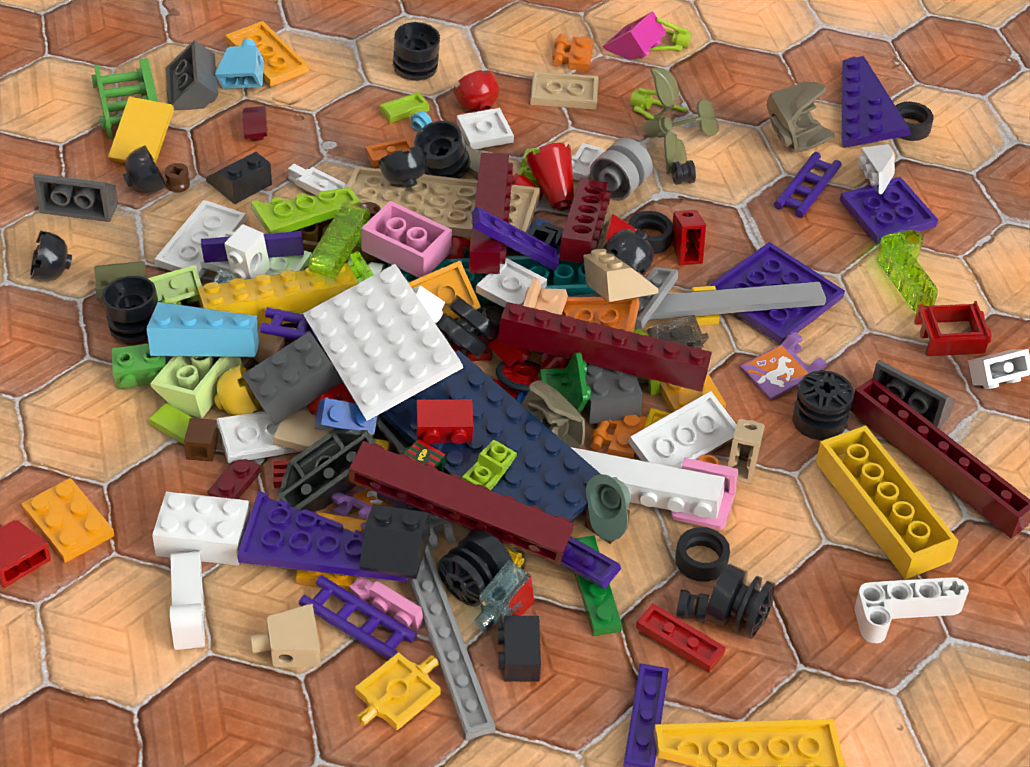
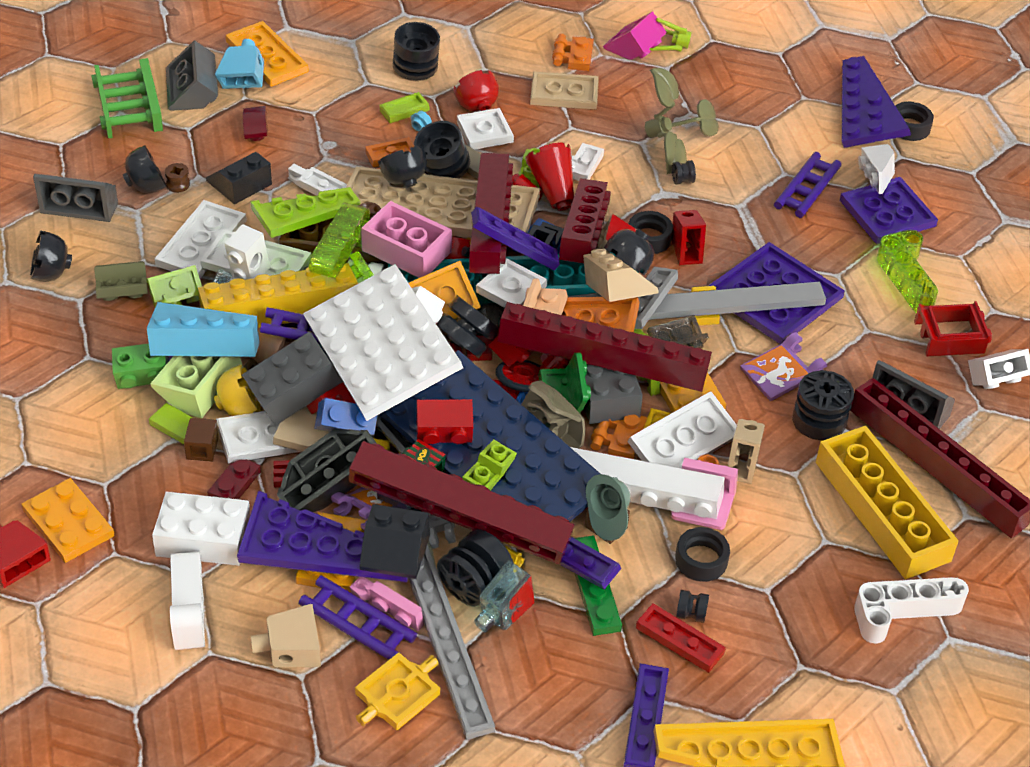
(129, 307): black wheel -> none
(141, 124): yellow tile -> none
(277, 245): dark purple tile -> none
(520, 649): black brick -> none
(623, 166): light grey wheel -> none
(642, 100): lime plant -> none
(743, 602): black wheel -> none
(792, 118): dark tan piece -> none

